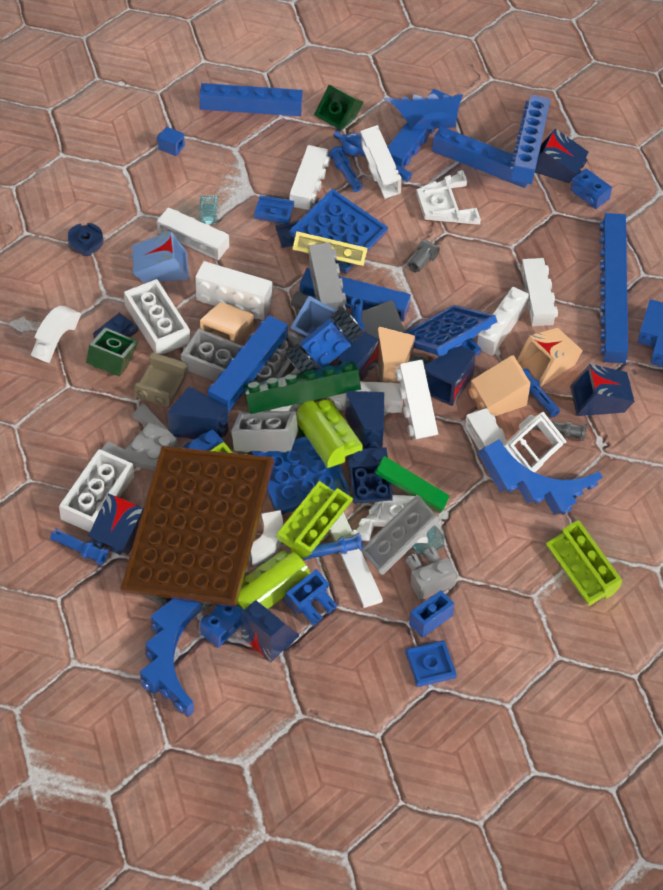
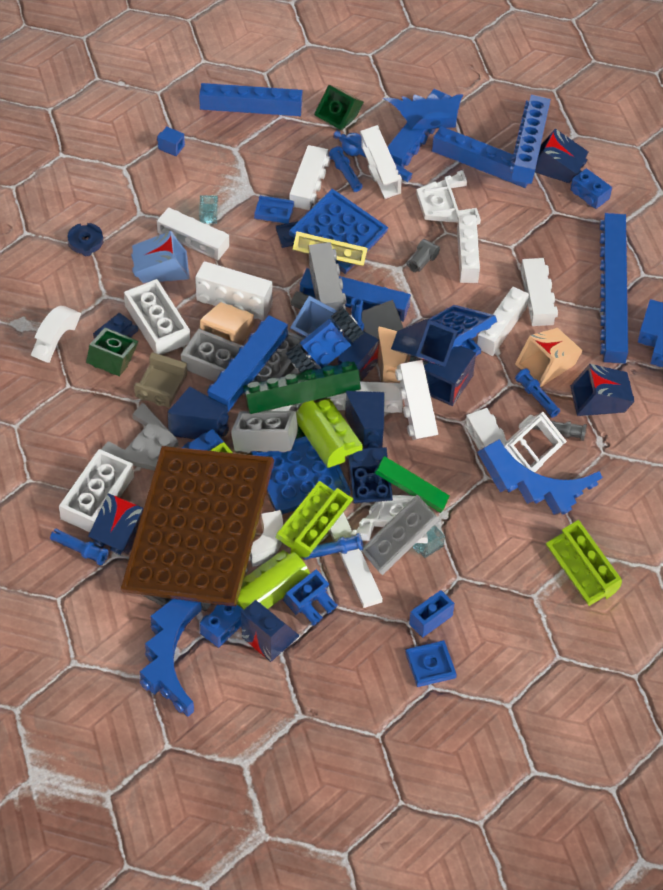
(426, 342): none -> dark blue slope
(433, 577): light grey brick -> none
(468, 249): none -> white brick
(501, 388): light nougat slope -> none

